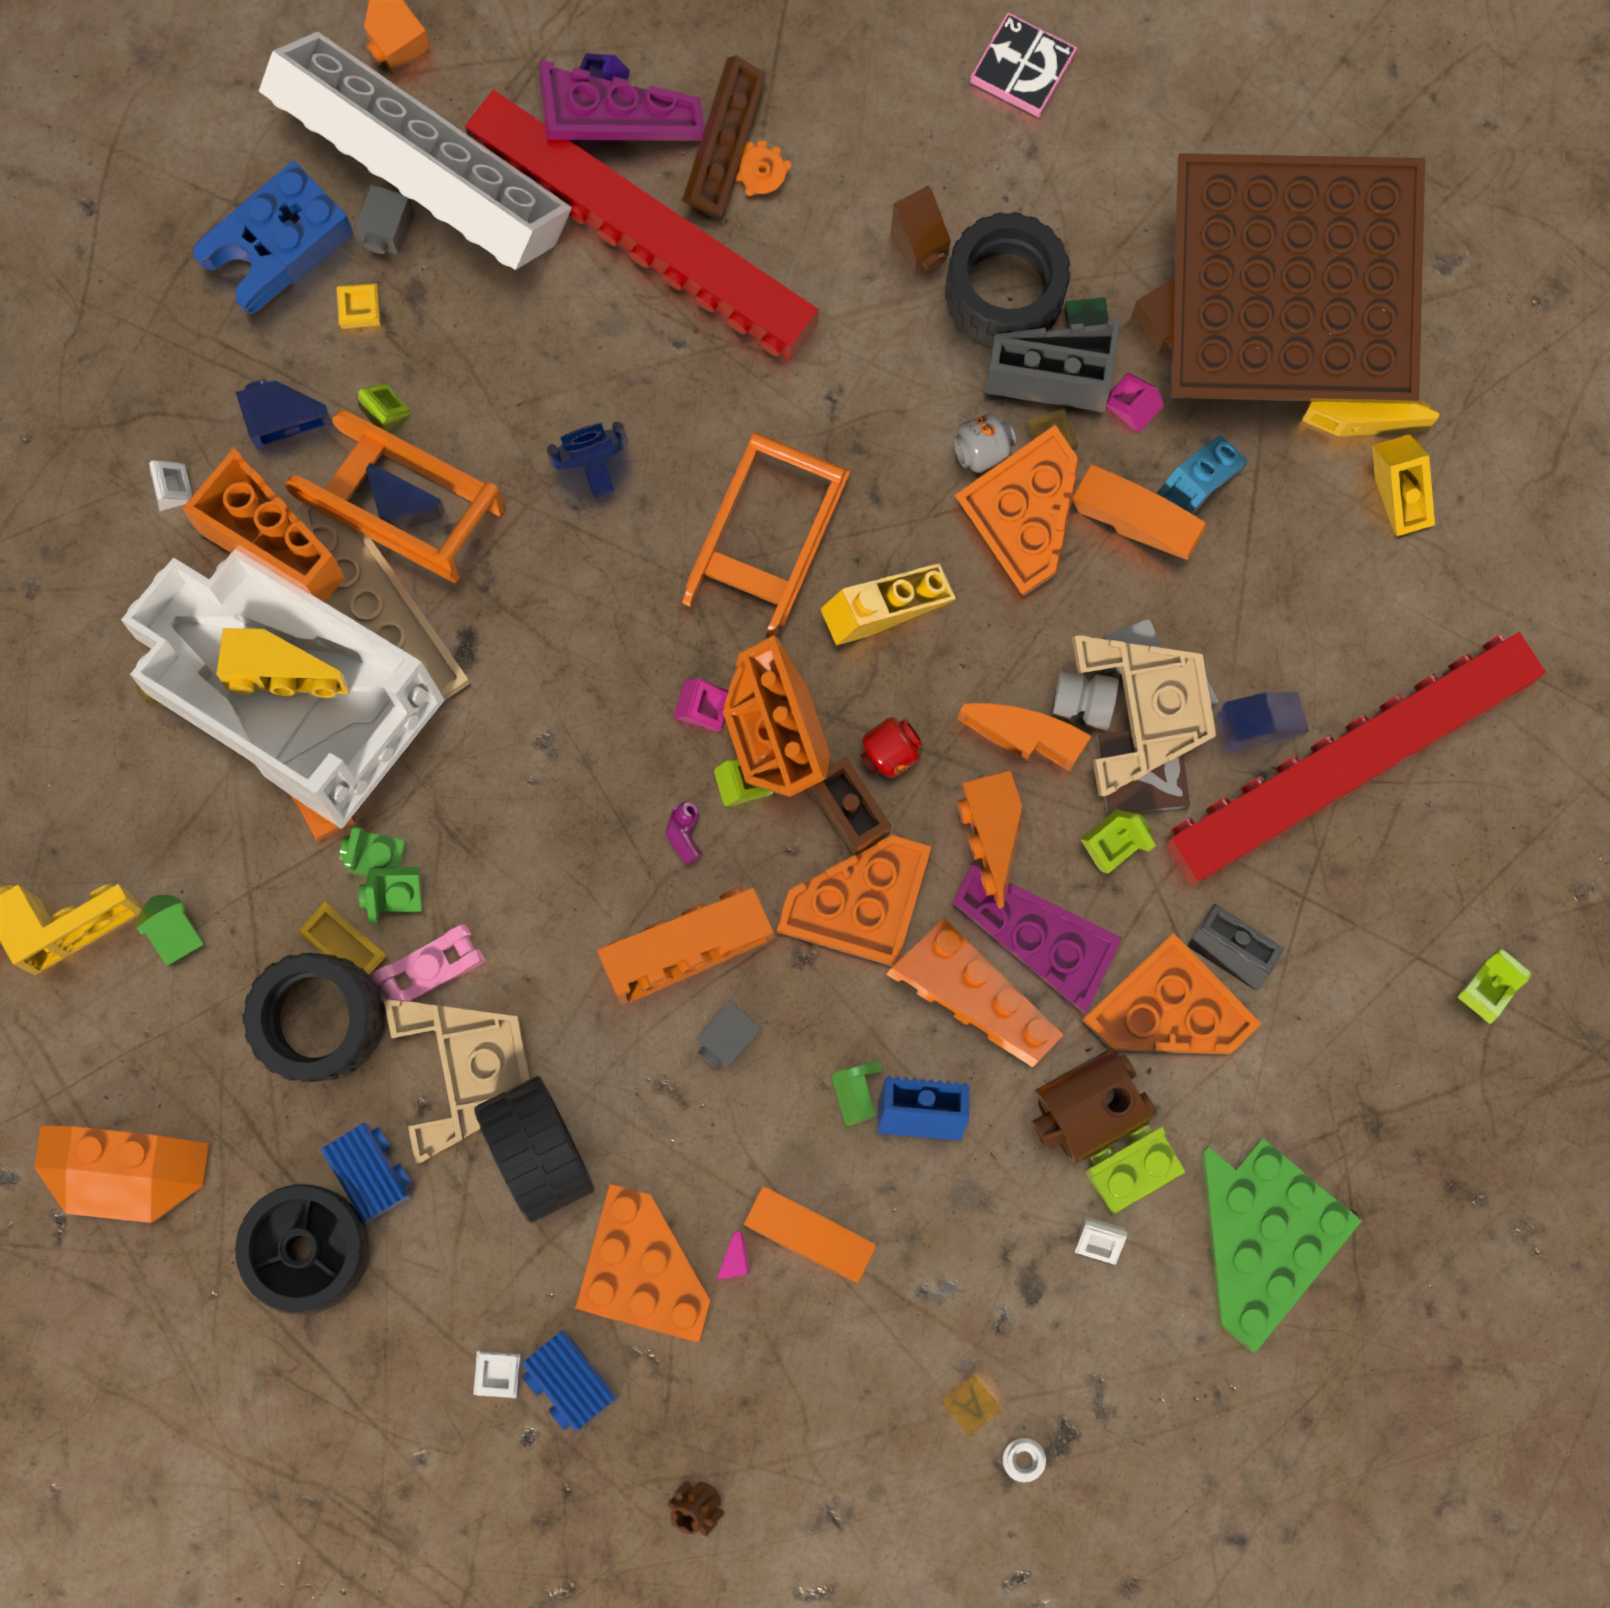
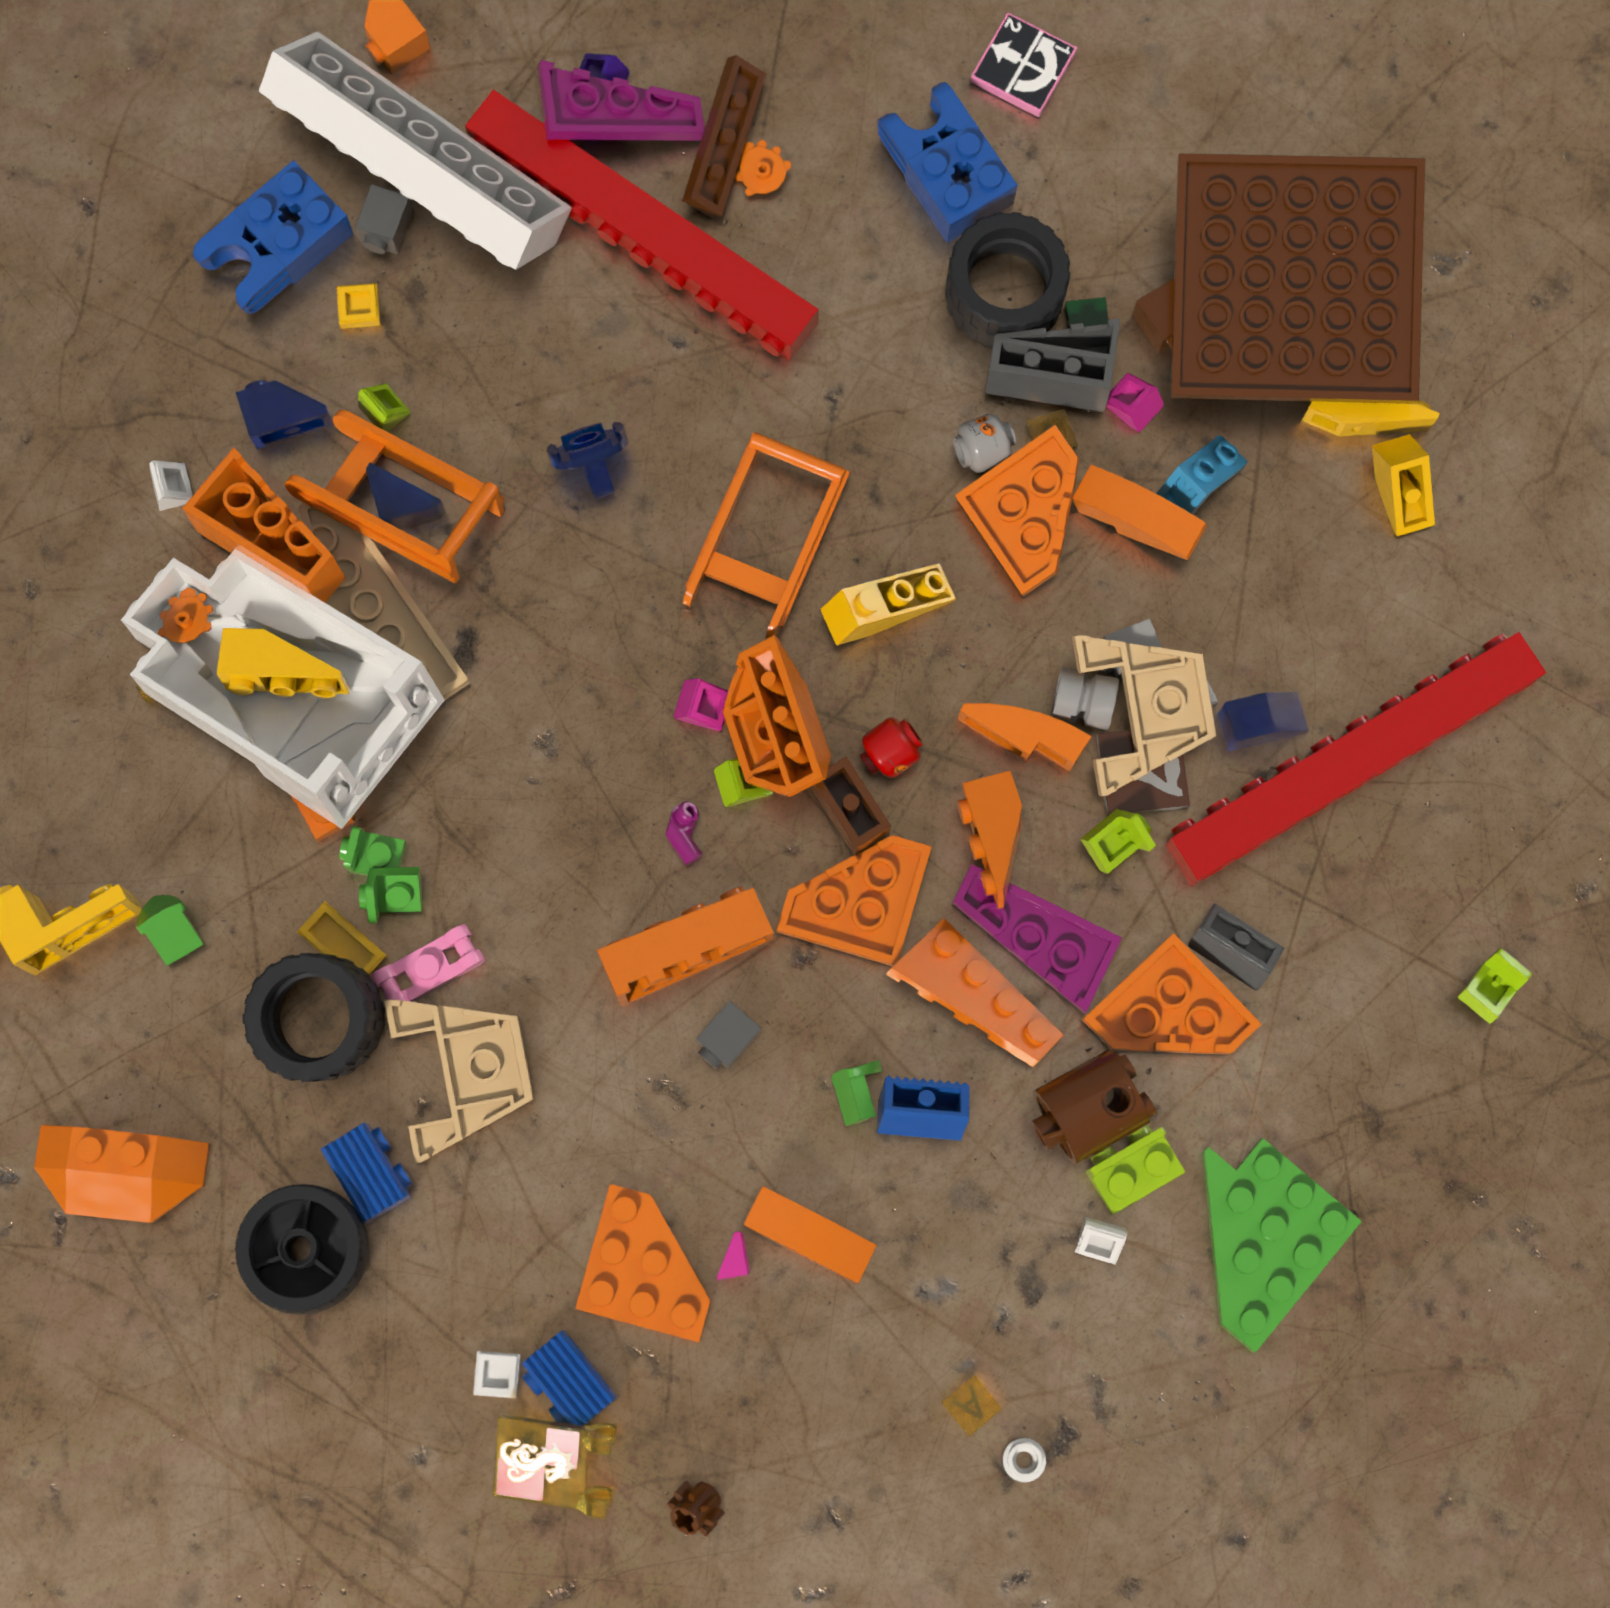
(186, 617): none -> orange piece
(533, 1149): black tyre -> none
(549, 1463): none -> flag
(920, 231): reddish brown slope -> none
(947, 154): none -> blue brick

